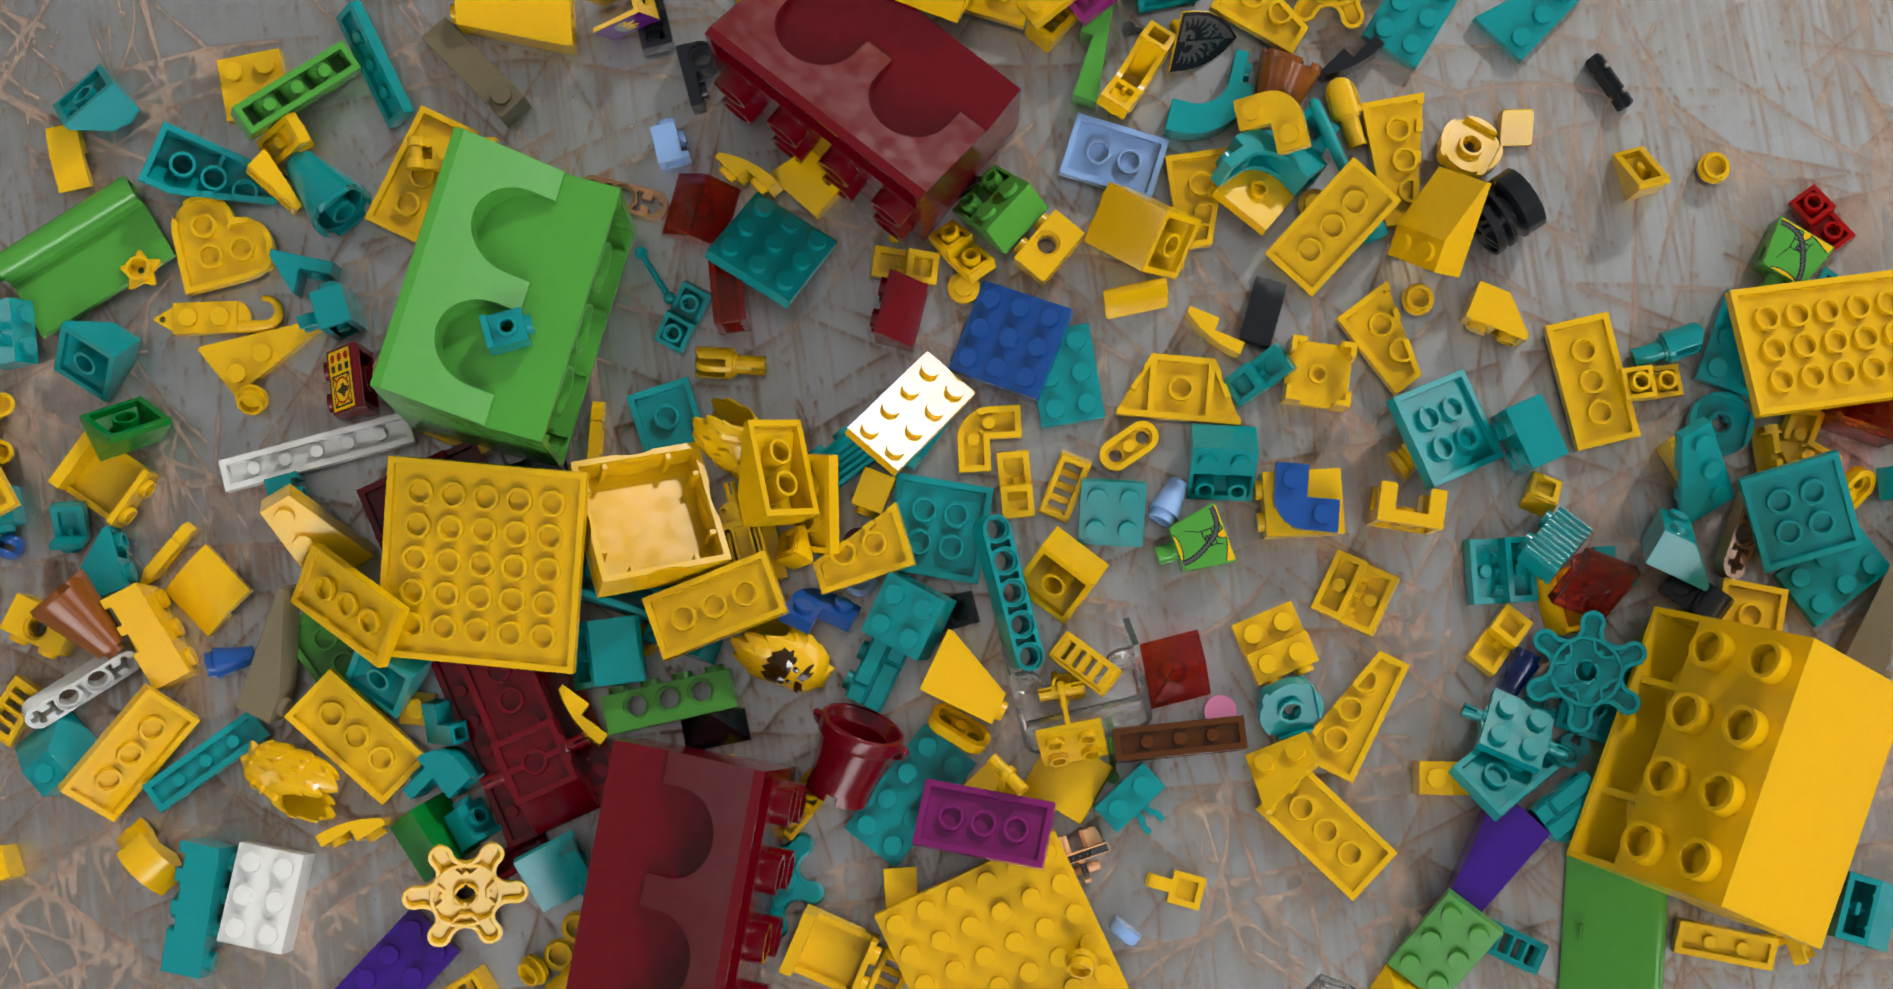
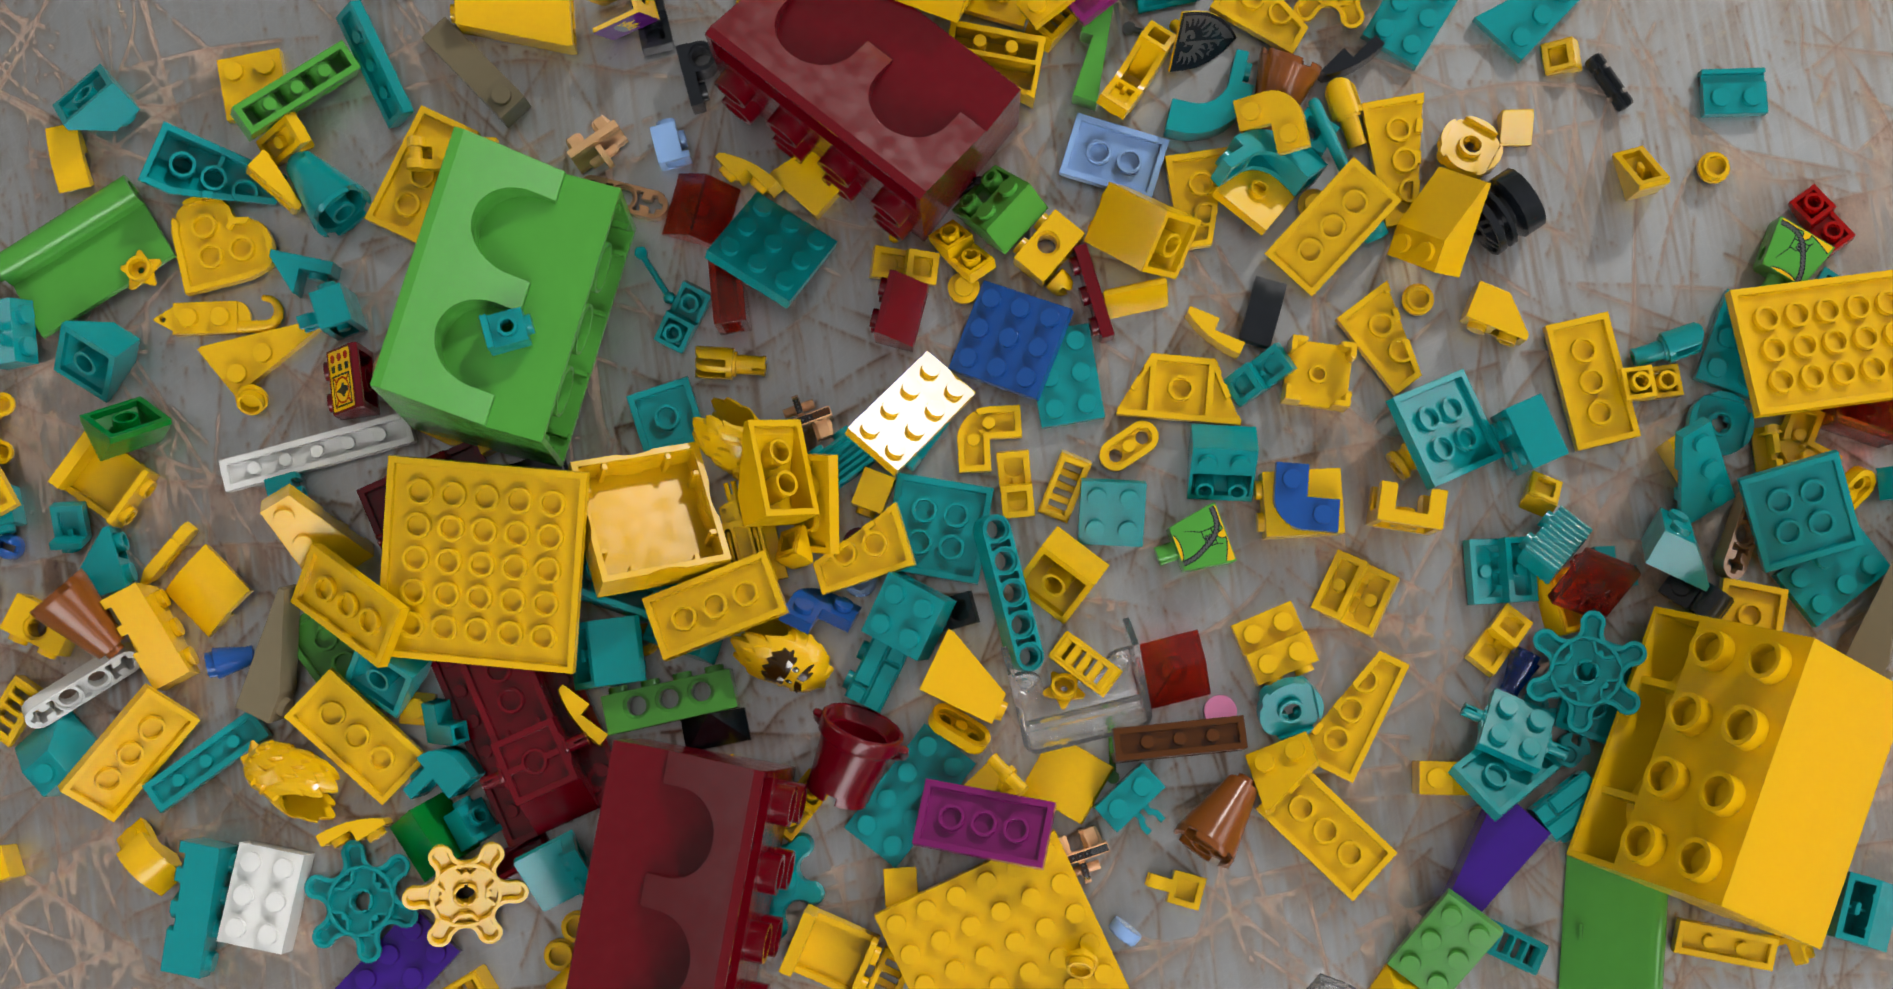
(340, 898): none -> teal plate
(533, 970): yellow plate -> none
(597, 147): none -> light nougat hips
(597, 430): yellow piece -> none
(818, 419): none -> light nougat hips
(1009, 52): none -> yellow wedge
(1060, 283): none -> yellow hinge
(1073, 740): yellow plate -> none
(1091, 294): none -> dark red plate
(1168, 503): light blue cone -> none
(1219, 820): none -> dark orange cone
(1561, 56): none -> yellow slope
(1732, 92): none -> teal plate

